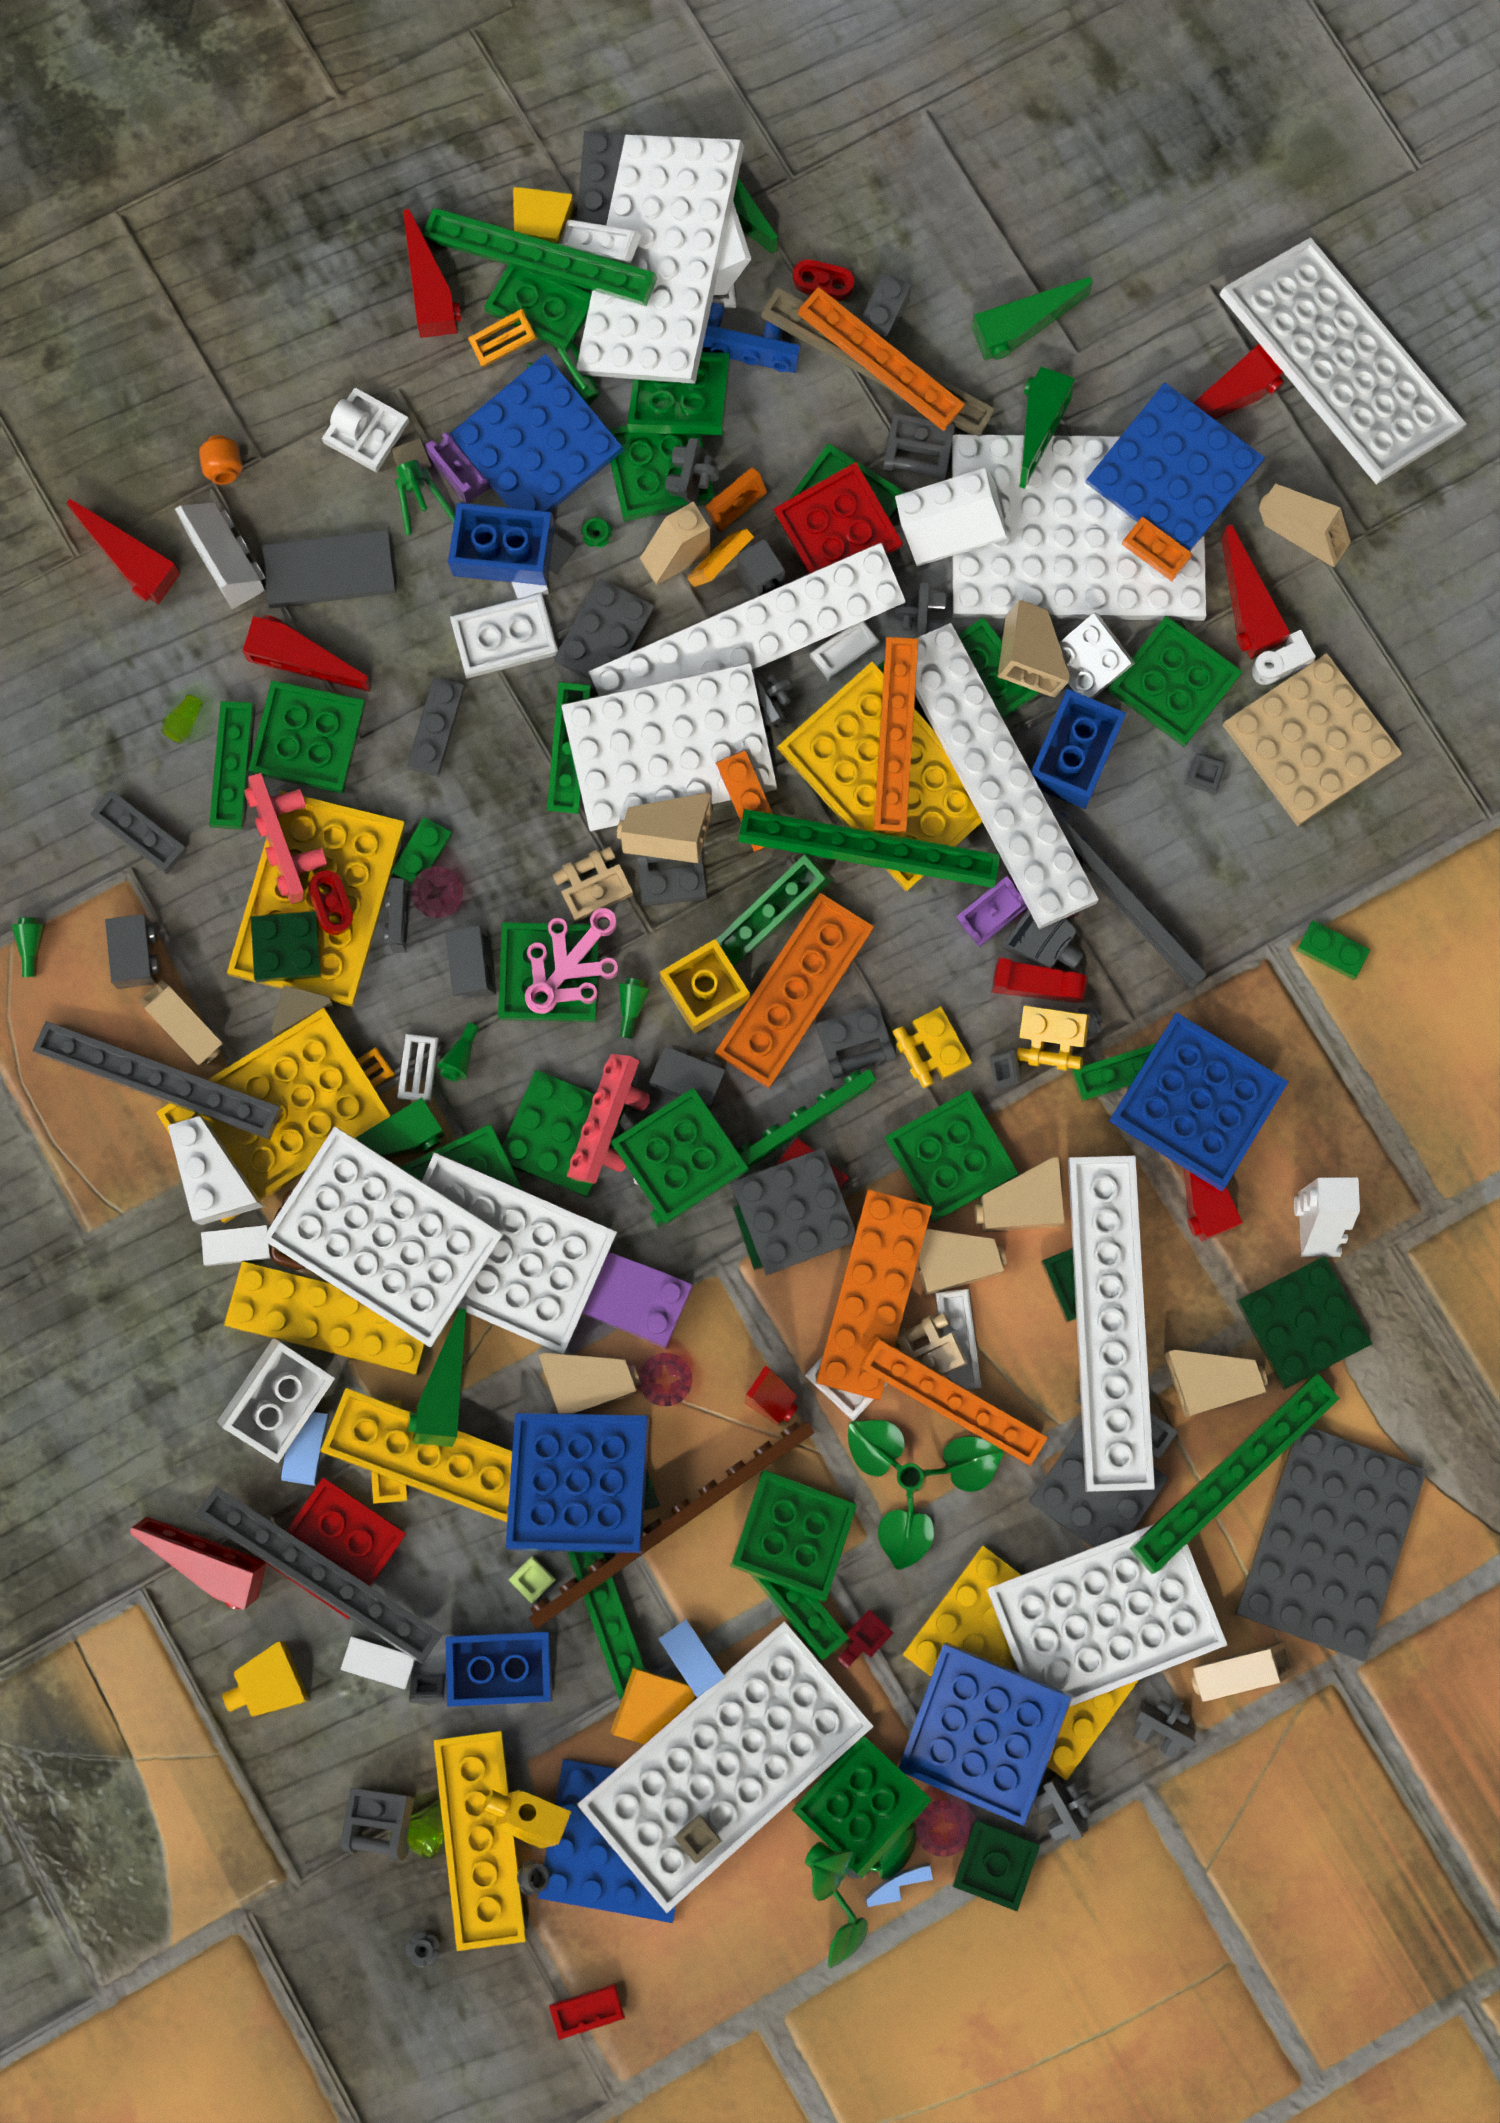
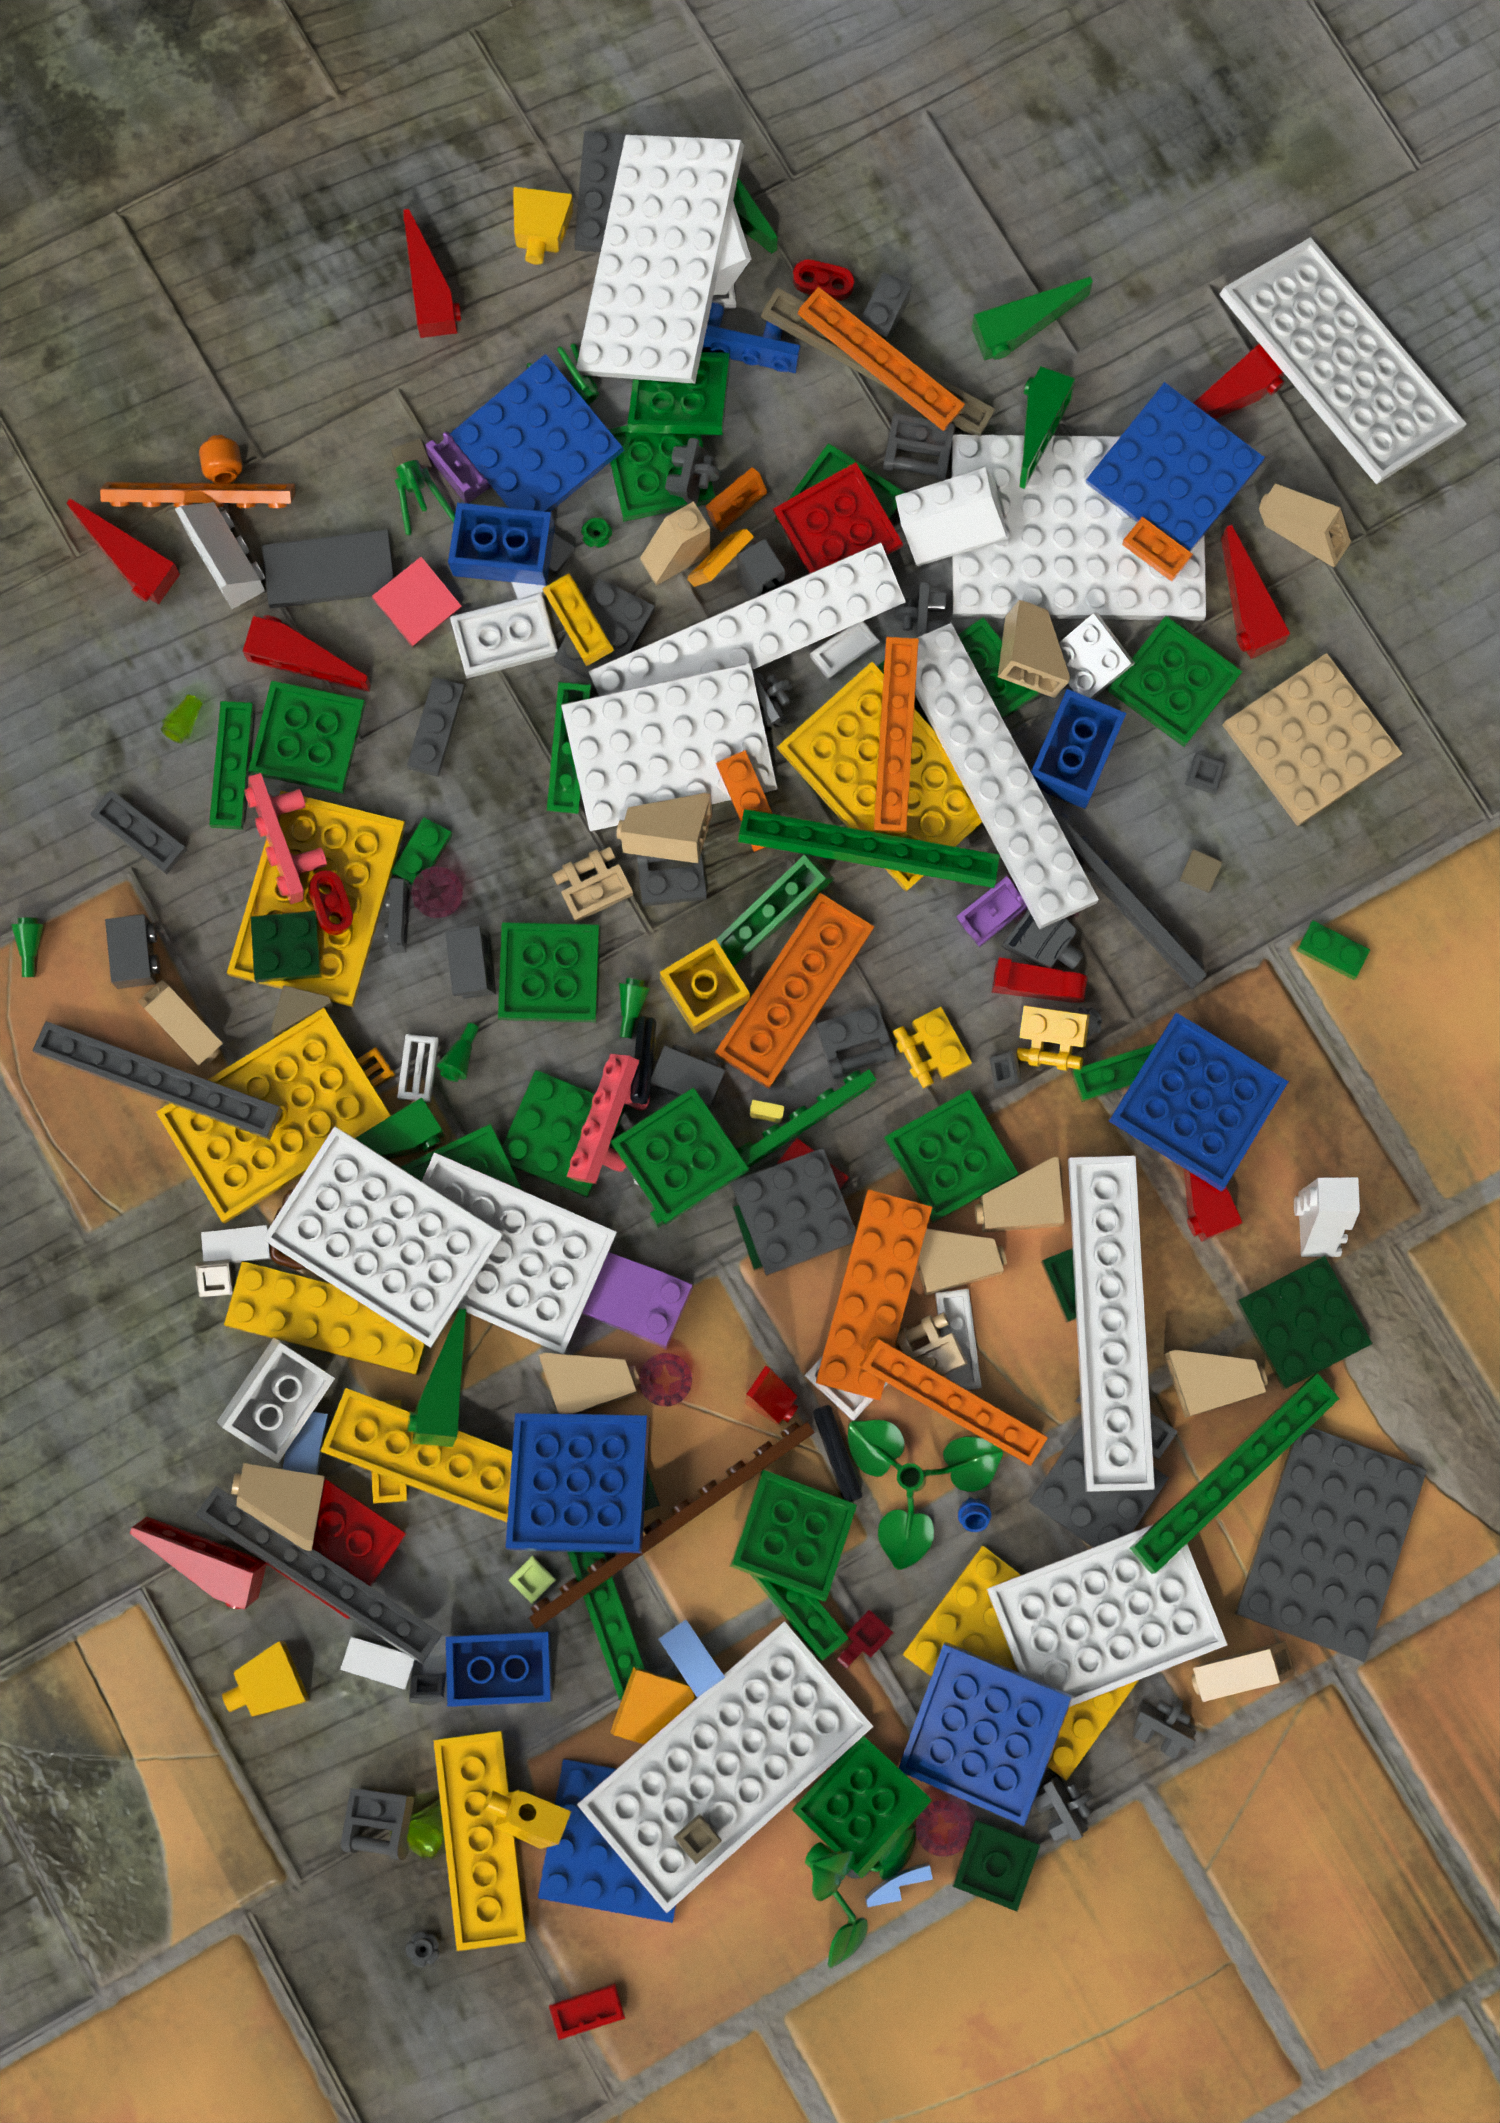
(154, 493): none -> orange plate
(209, 1174): white wedge -> none
(214, 1278): none -> tile
(281, 1500): none -> tan slope
(364, 429): white plate -> none
(416, 601): none -> coral tile
(525, 326): light orange tile -> none
(538, 1874): dark grey plate -> none
(540, 256): green plate -> none
(551, 306): green plate -> none
(568, 966): bright pink plant -> none
(578, 619): none -> yellow tile
(601, 240): white tile -> none
(644, 1053): none -> black axle
(766, 1111): none -> light yellow tile
(837, 1453): none -> black axle
(974, 1515): none -> blue plate
(1200, 871): none -> dark tan tile
(1284, 662): white leg -> none

